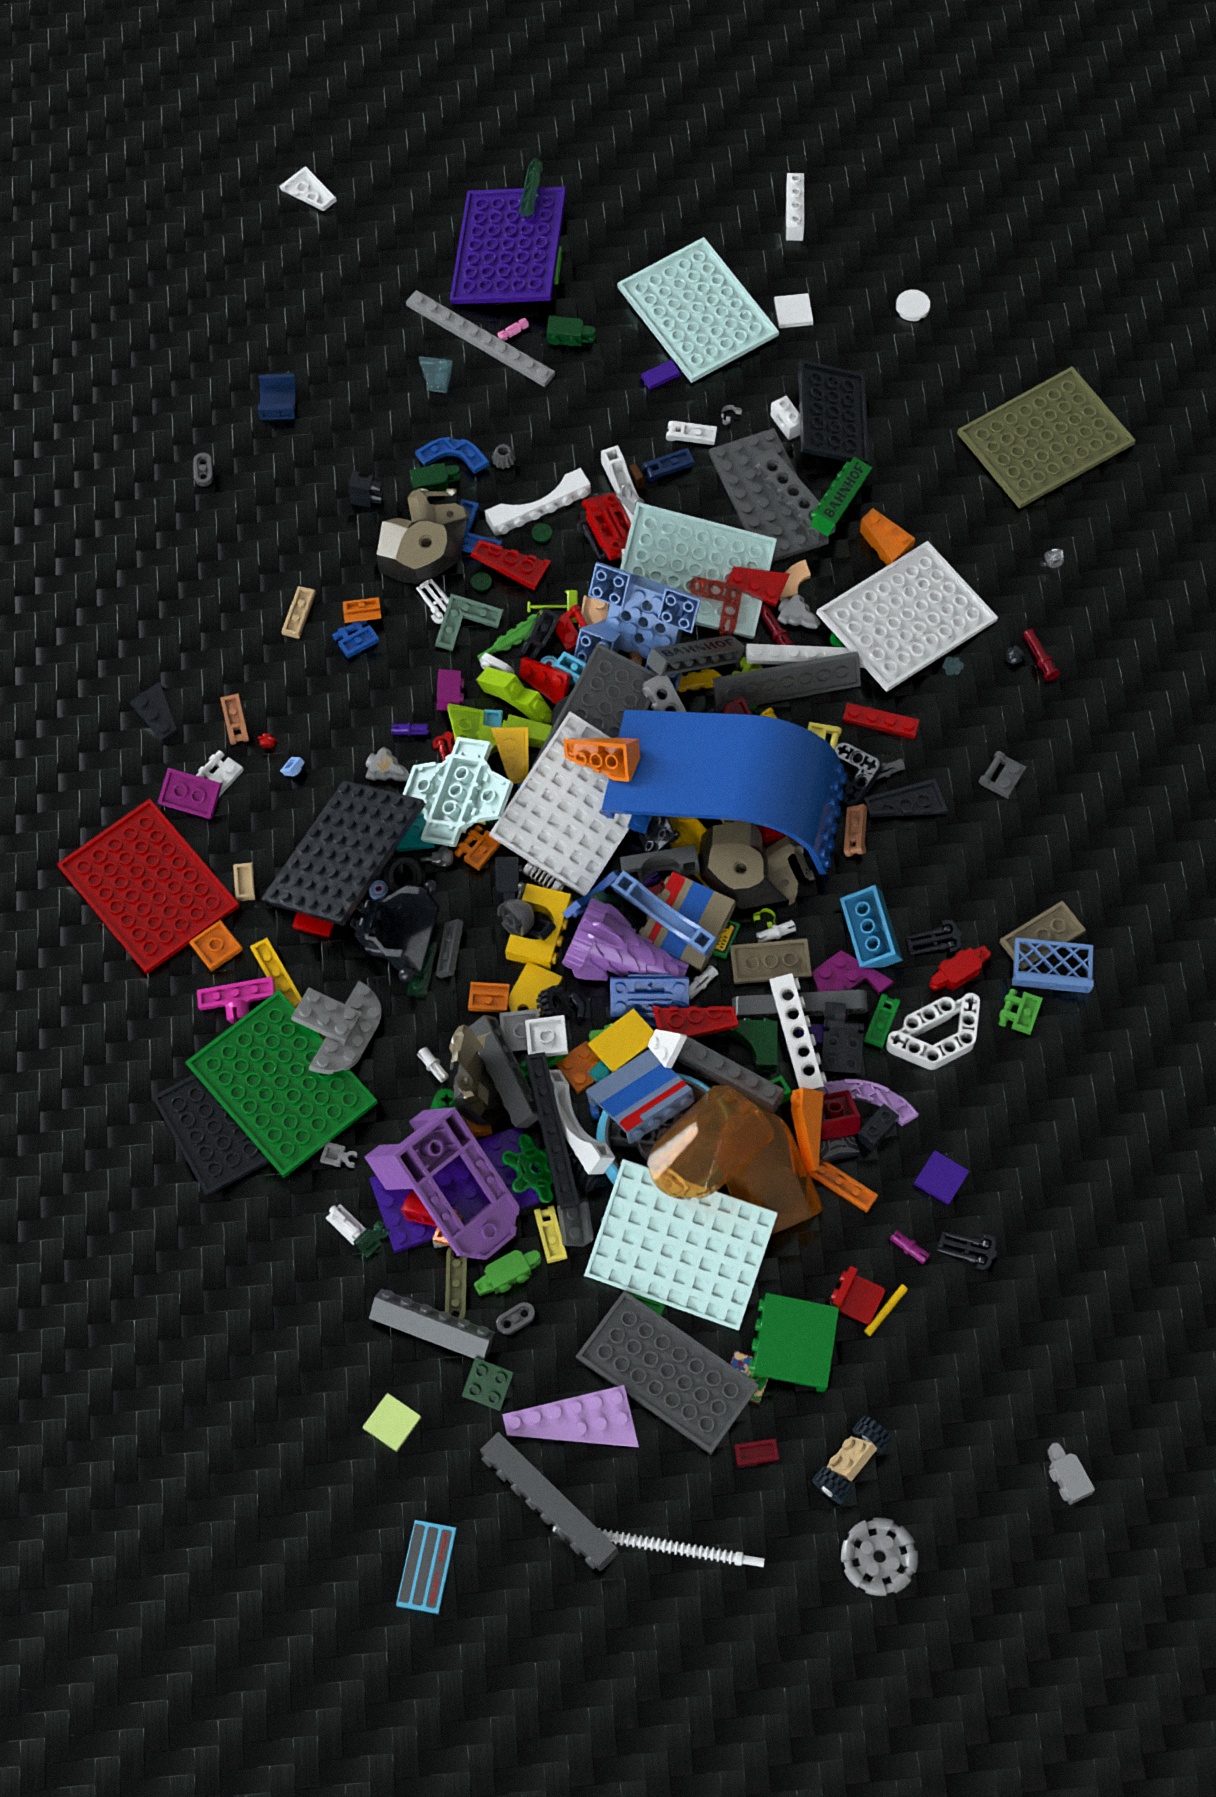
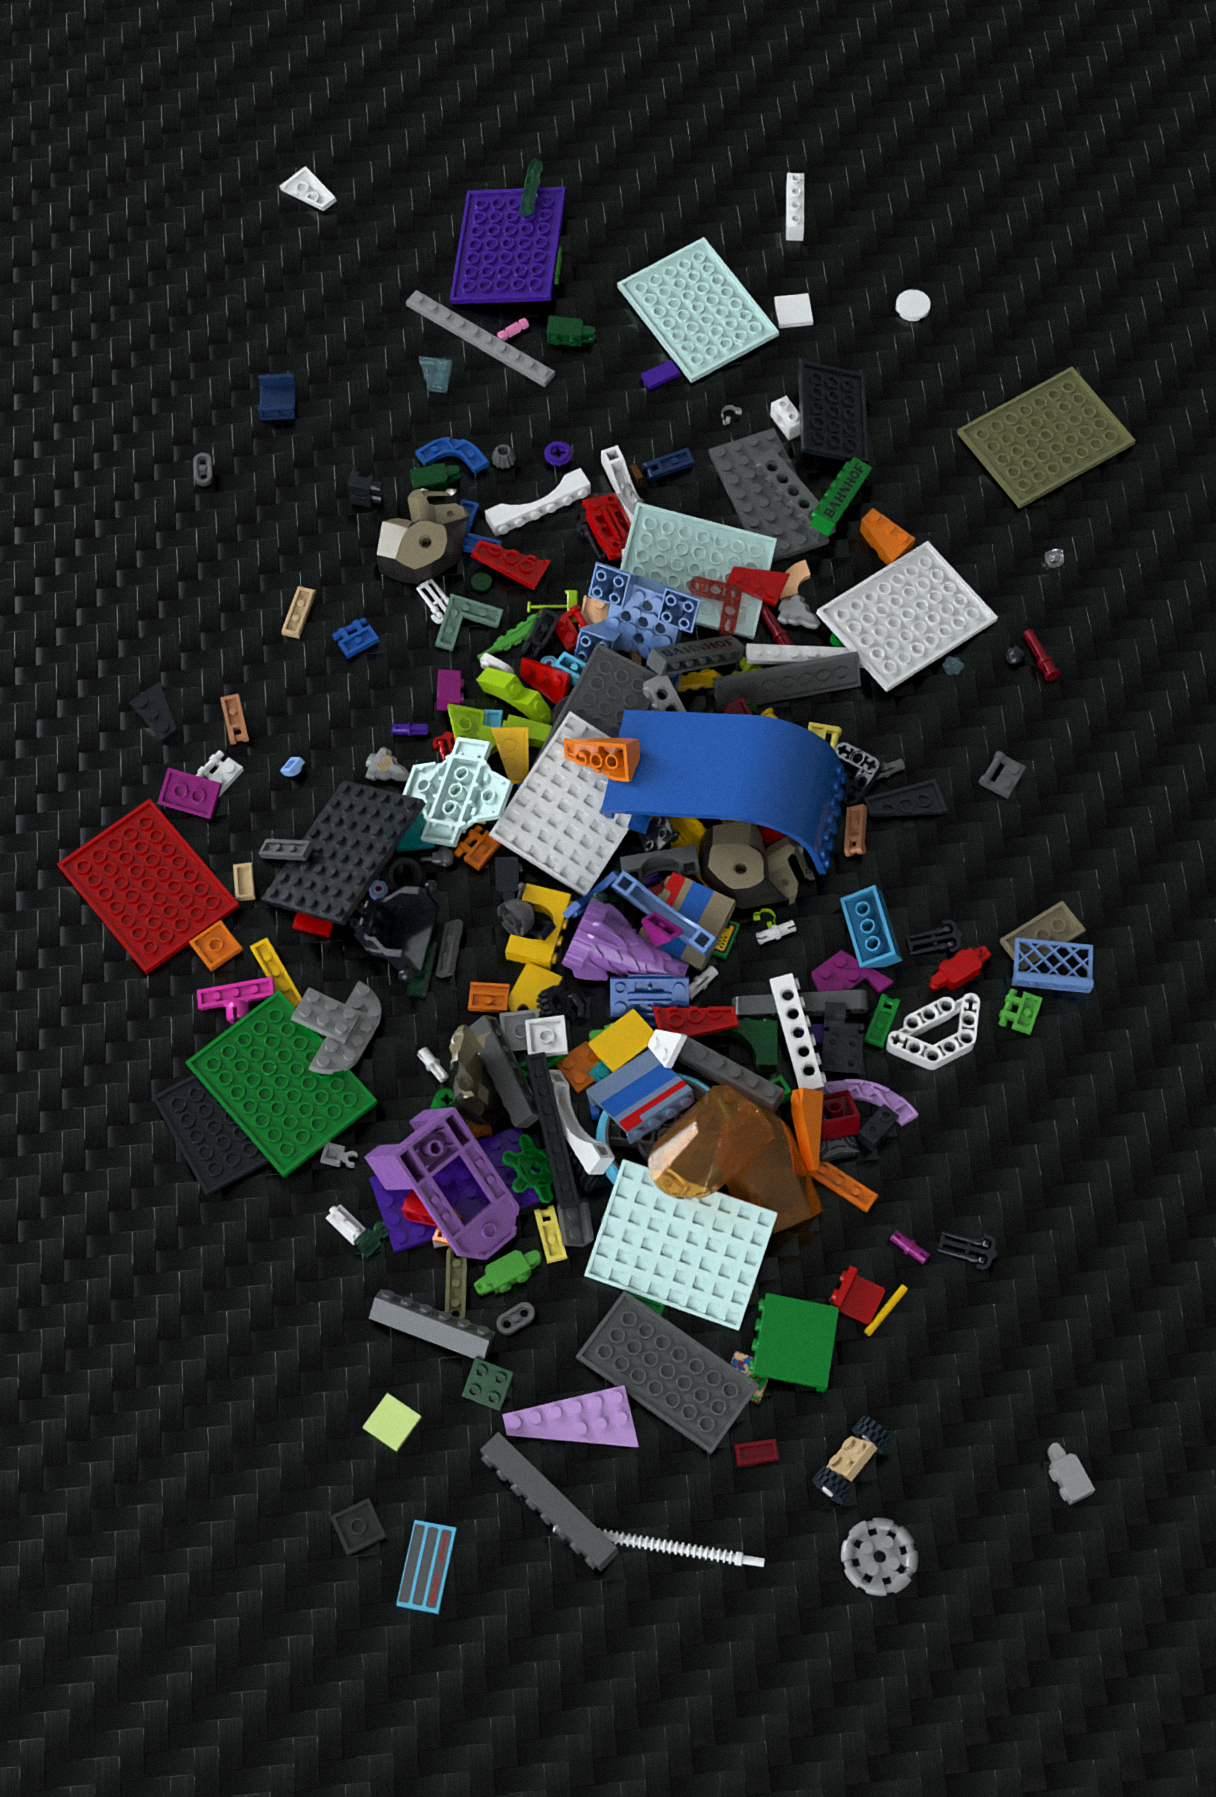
(267, 740): red plate -> none
(286, 849): none -> dark grey plate
(358, 1527): none -> pearl dark grey plate
(362, 610): orange plate -> none
(529, 869): white piece -> none
(541, 532): dark green piece -> none
(564, 449): none -> dark purple gear
(660, 929): none -> magenta slope
(691, 432): white plate -> none
(770, 960): dark tan plate -> none
(880, 720): red plate -> none
(941, 1177): dark purple tile -> none

